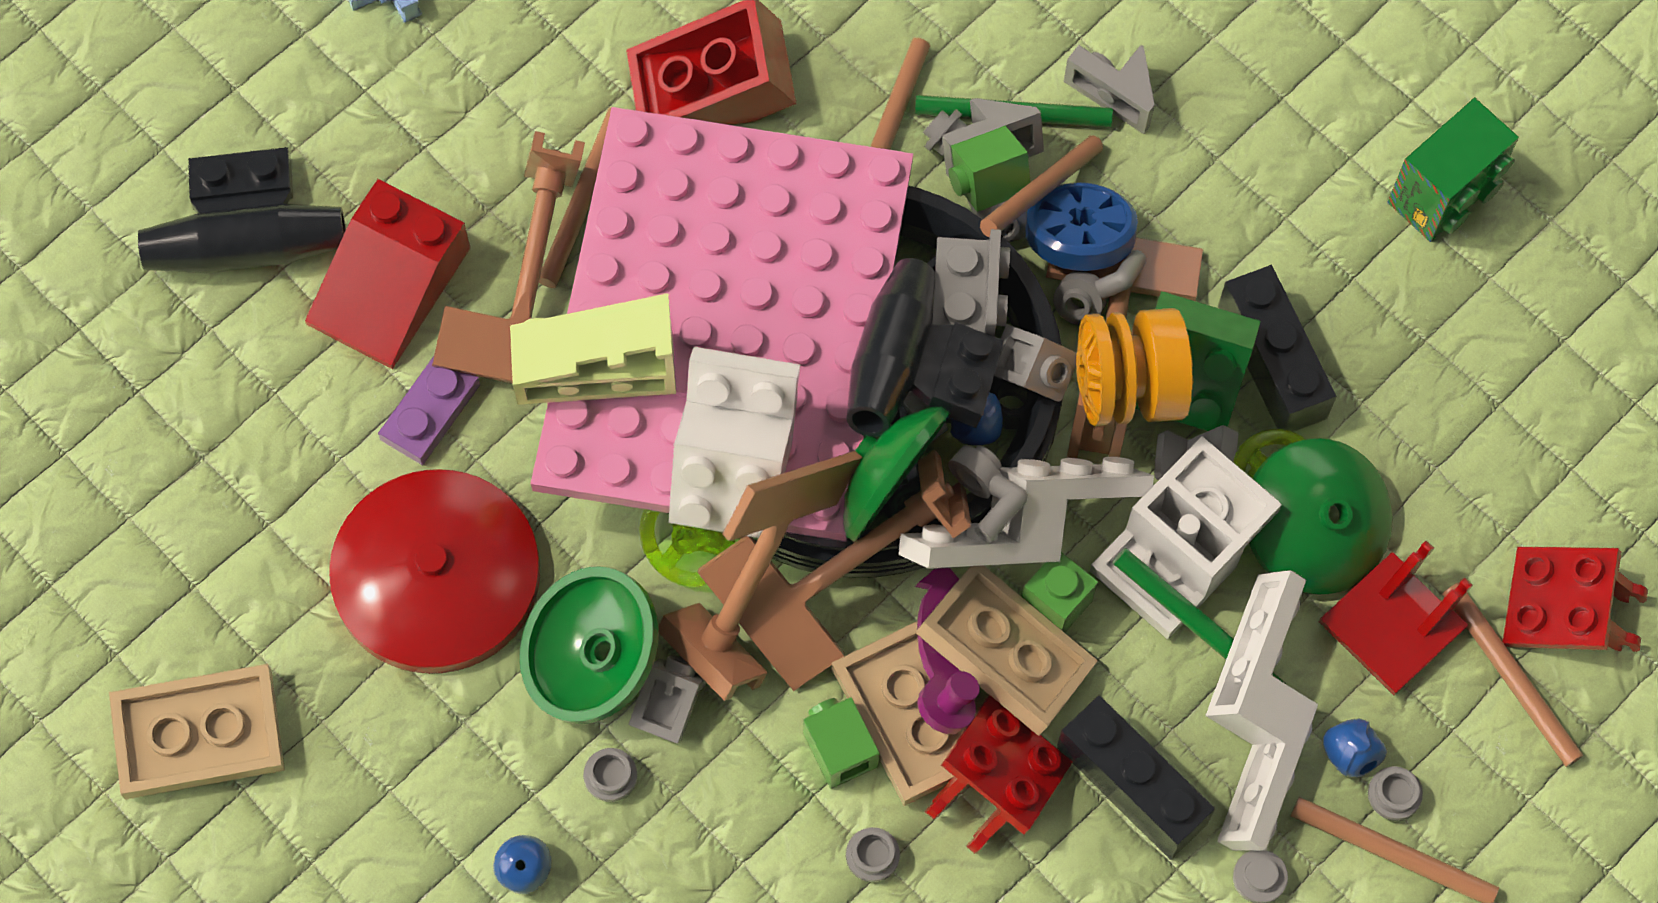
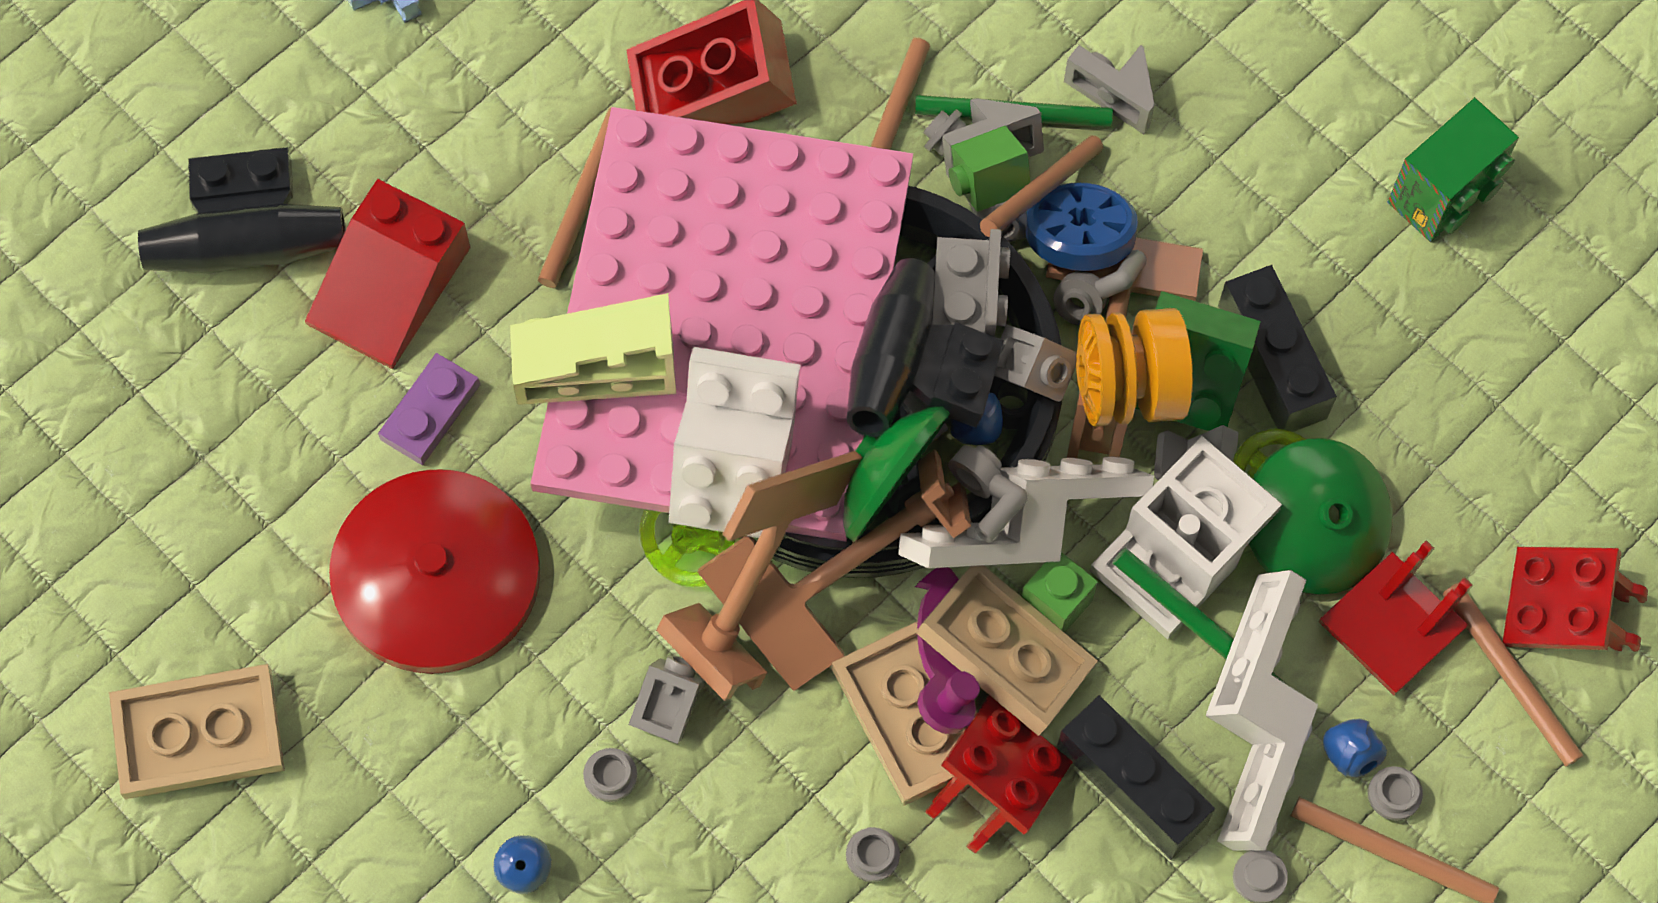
(482, 342): nougat piece -> none
(569, 641): green dish -> none
(840, 741): bright green brick -> none

